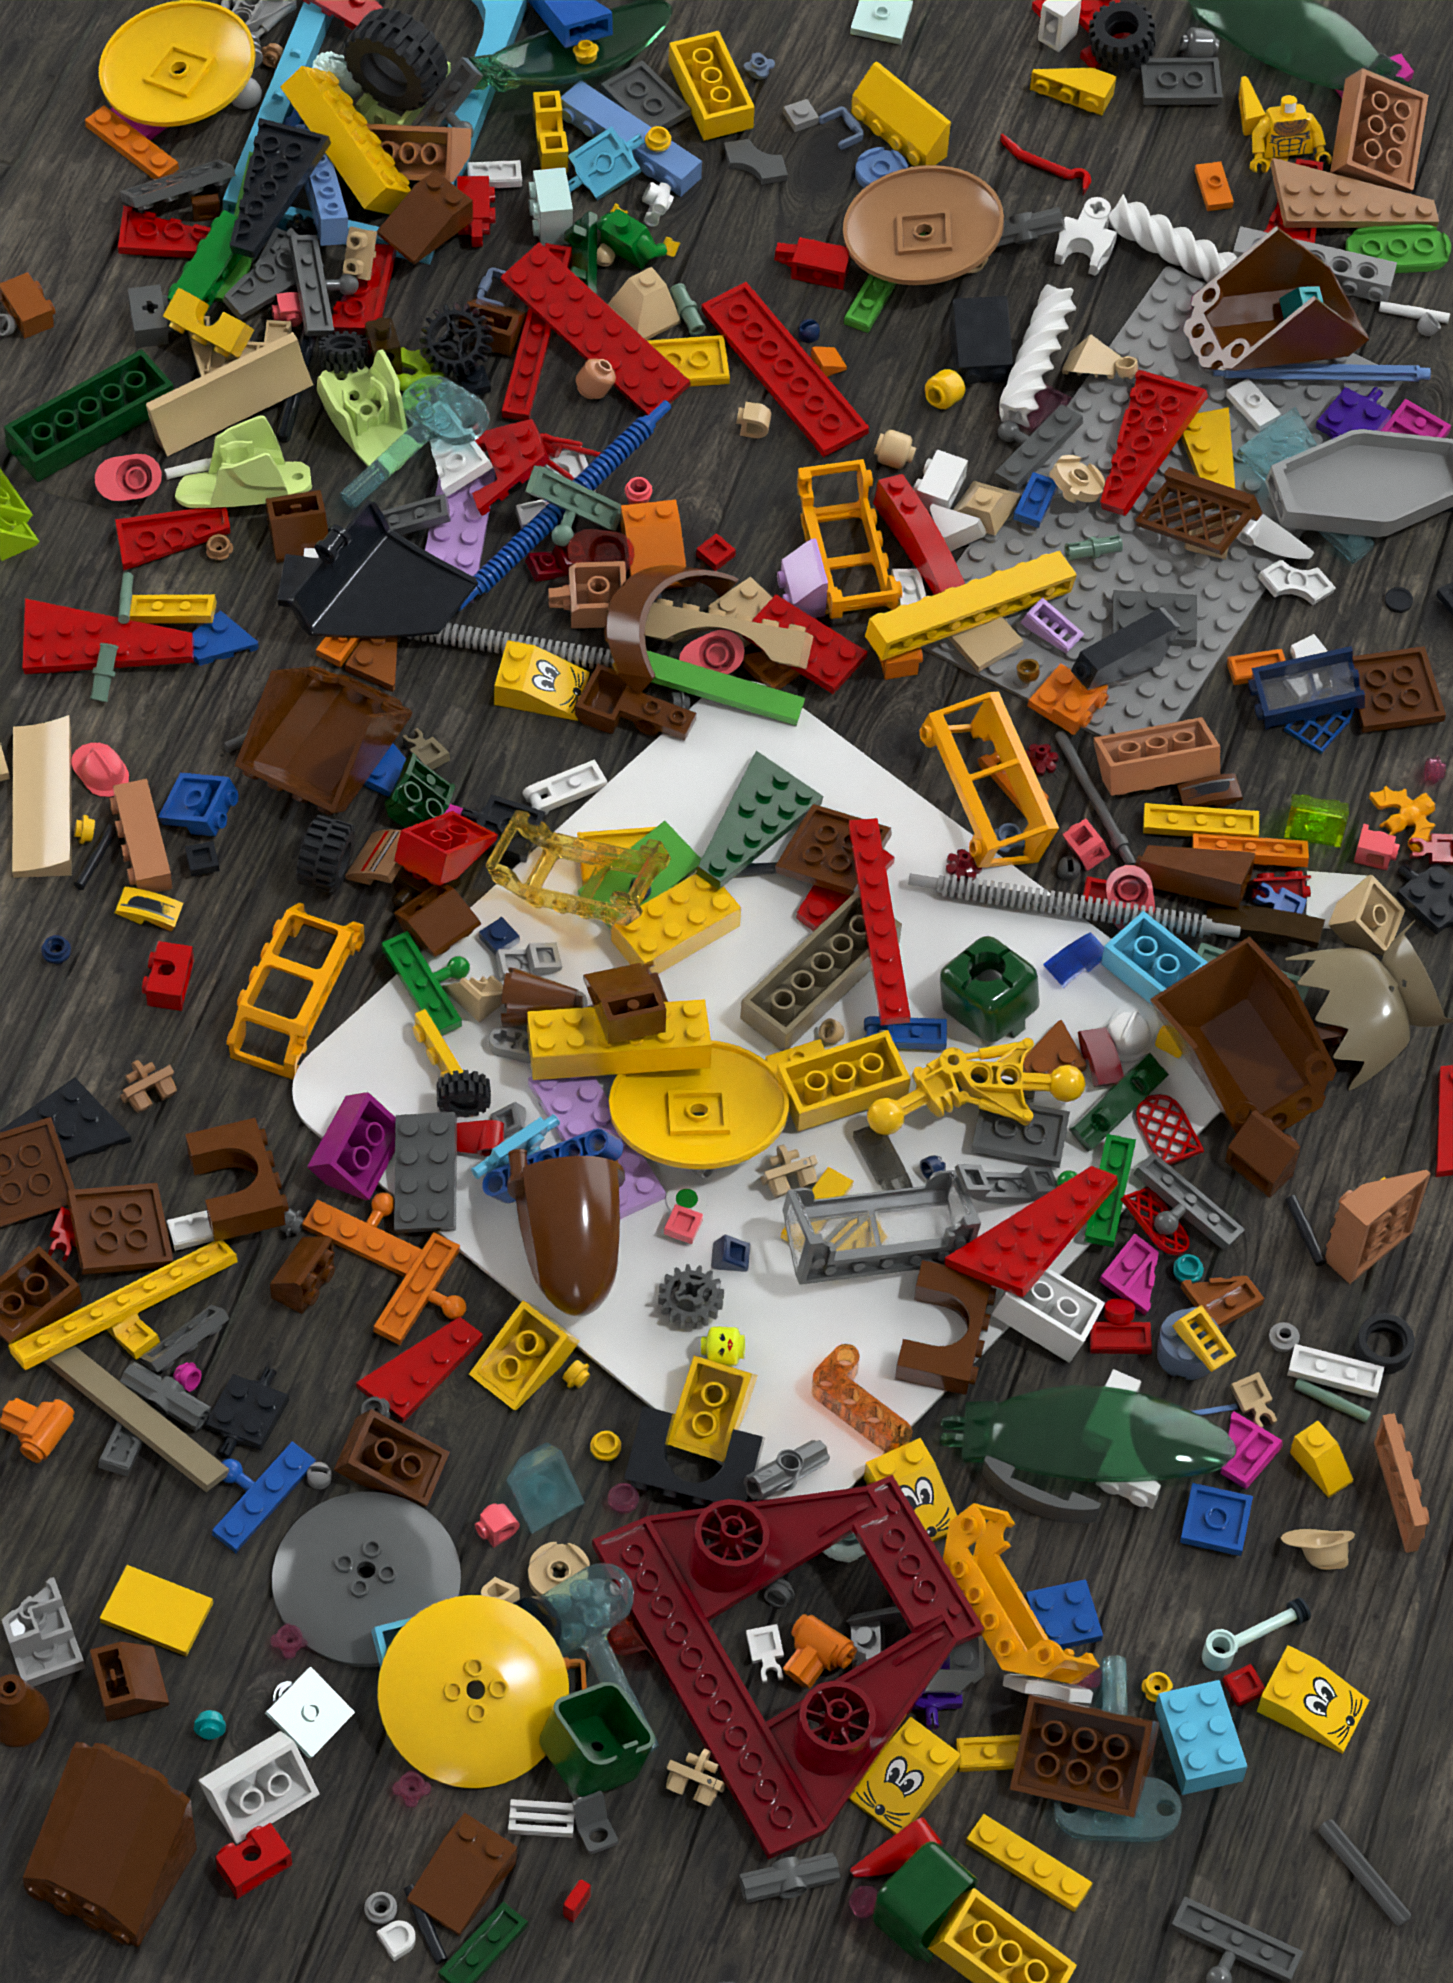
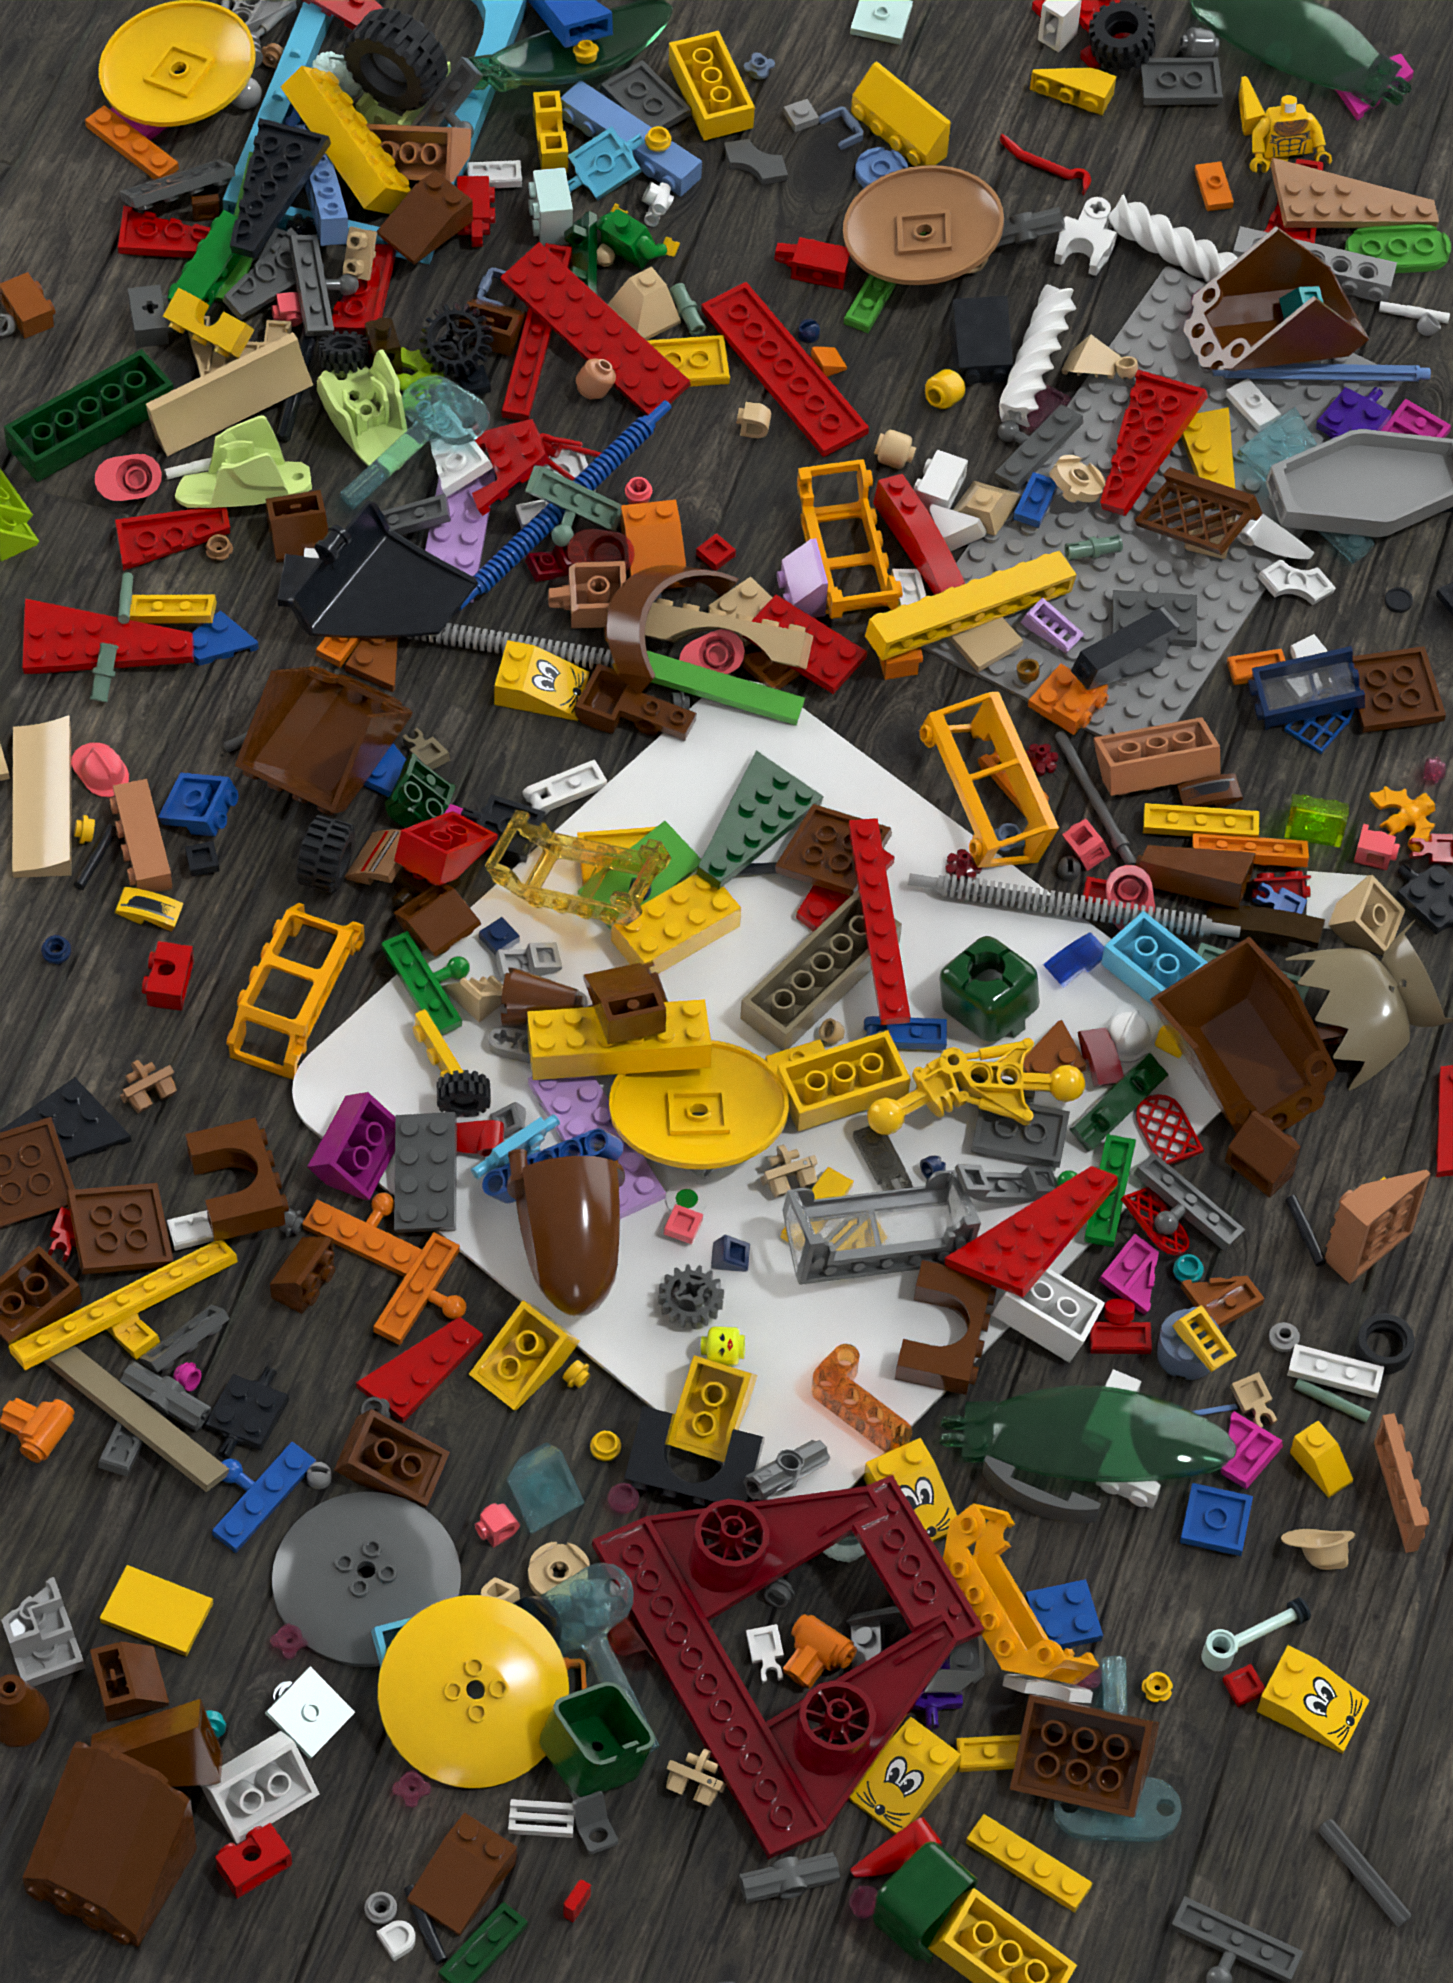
(173, 1742): none -> reddish brown slope
(1200, 1737): medium azure brick -> none
(1379, 131): nougat slope -> none

